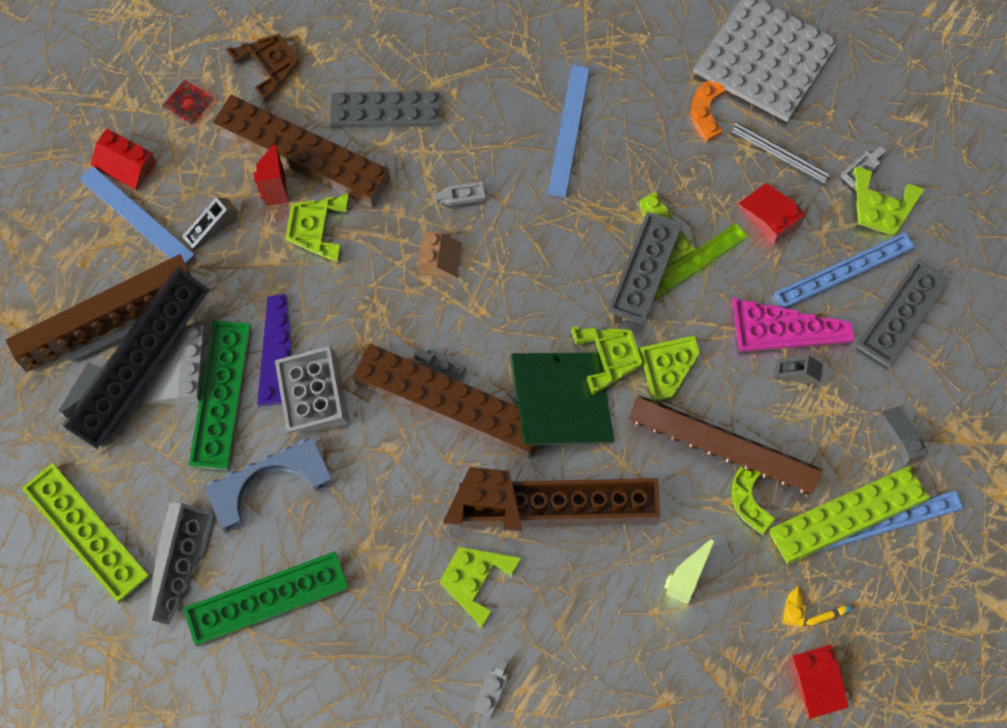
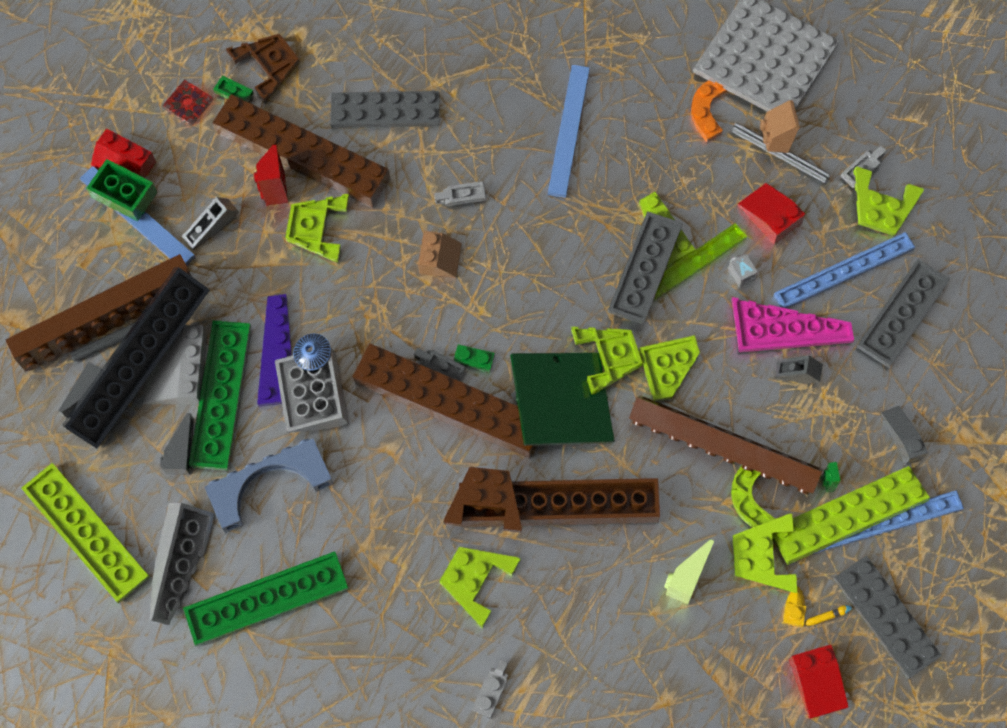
(122, 190): none -> green brick
(179, 448): none -> dark grey slope
(226, 87): none -> green plate
(317, 357): none -> dish
(474, 358): none -> green plate
(742, 269): none -> light grey brick
(755, 554): none -> lime wing
(780, 127): none -> medium nougat slope
(830, 477): none -> green plate
(887, 617): none -> dark grey plate

